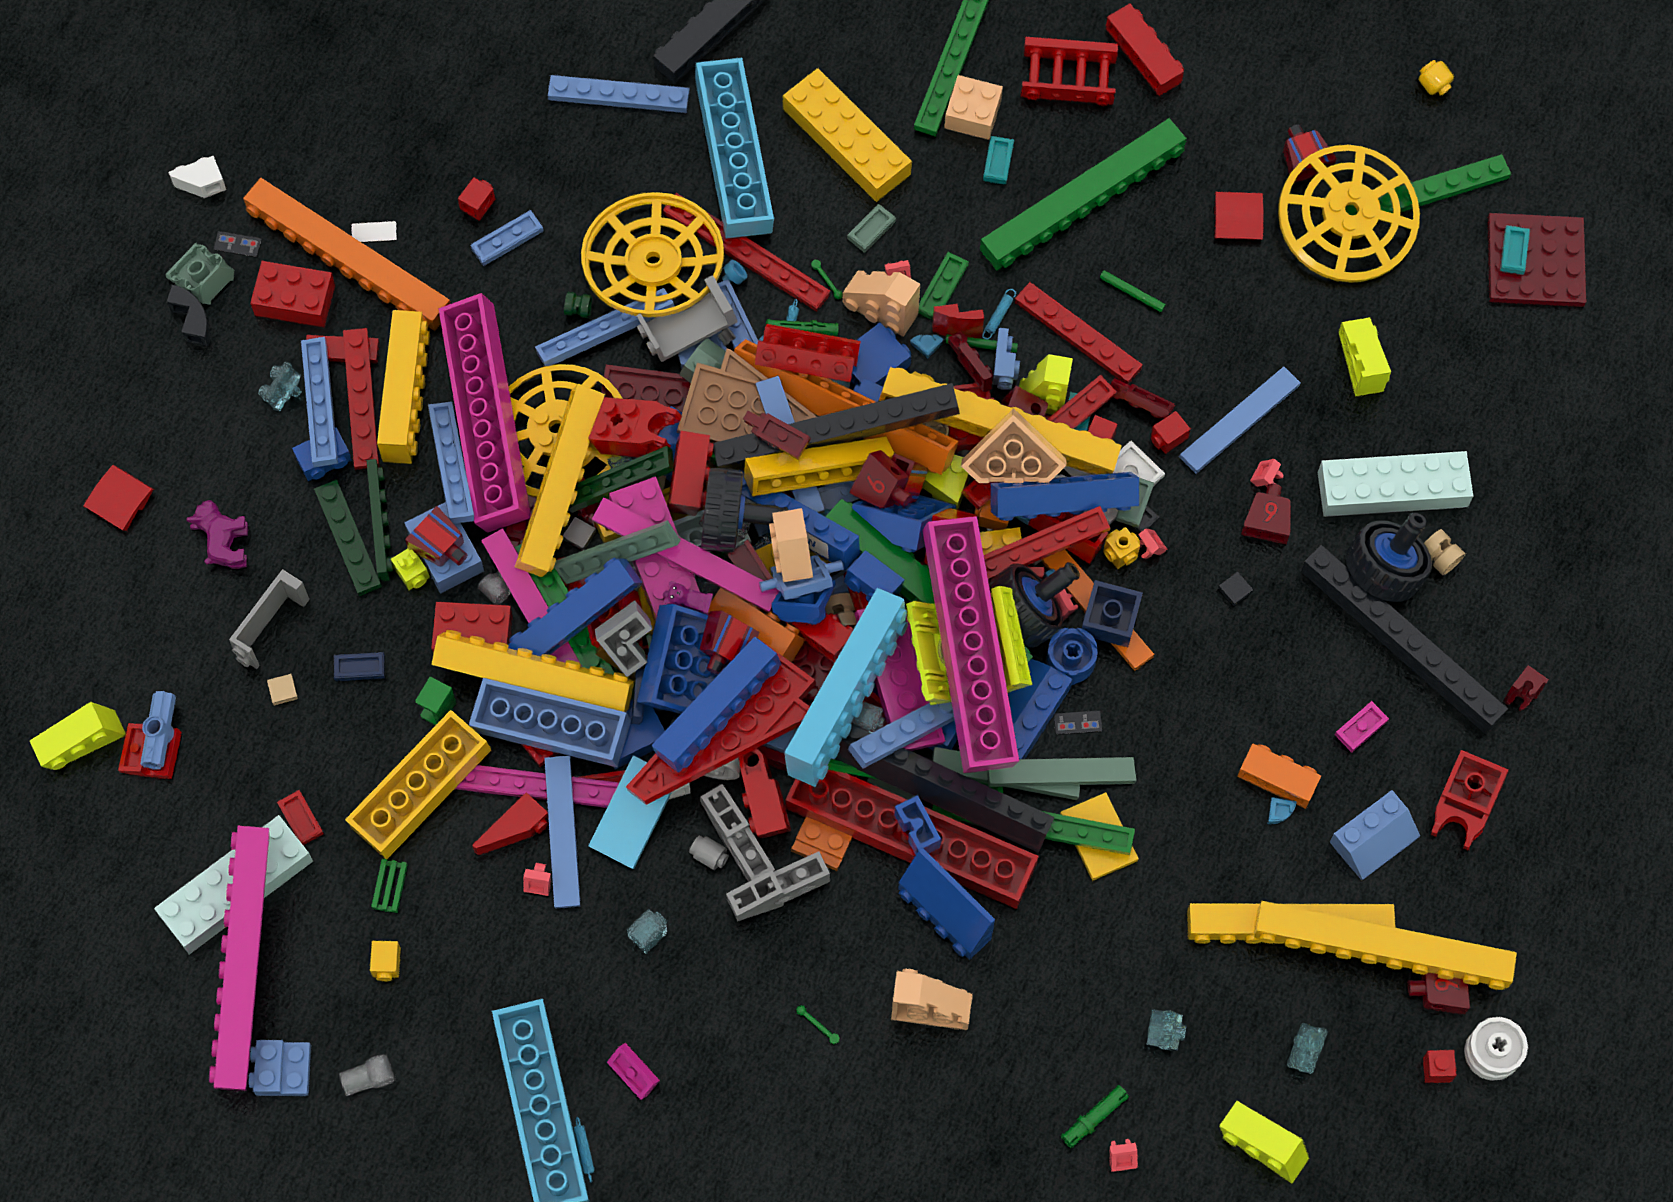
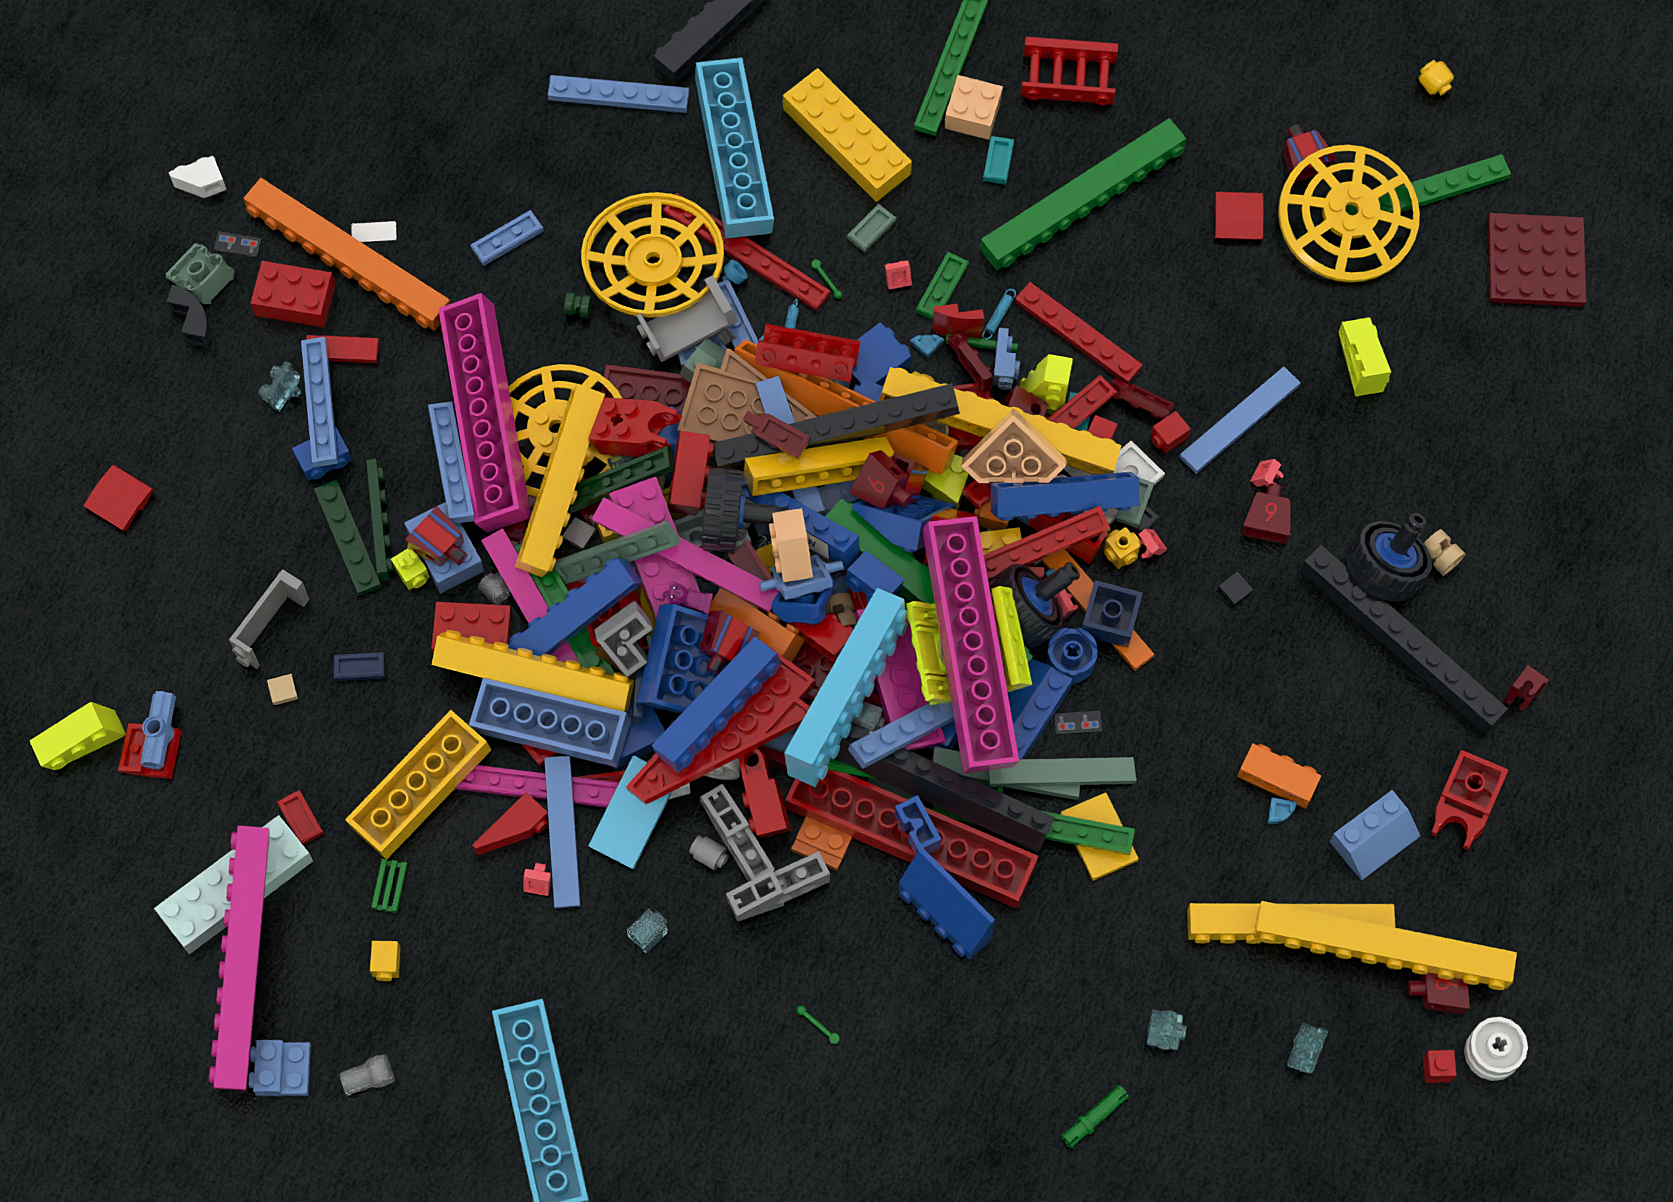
(220, 535): magenta animal -> none
(360, 397): red plate -> none
(402, 387): yellow brick -> none
(436, 700): green panel -> none
(476, 198): red brick -> none
(583, 1147): medium azure piece -> none
(594, 332): medium blue plate -> none
(633, 1071): dark pink plate -> none
(812, 326): green pin -> none
(884, 299): light nougat brick -> none
(929, 1001): light nougat brick -> none
(1123, 1156): coral tile -> none
(1132, 291): green bar -> none
(1145, 49): red brick -> none
(1265, 1141): neon yellow wedge -> none
(1361, 726): dark pink plate -> none
(1395, 483): light aqua brick -> none
(1515, 250): teal tile -> none

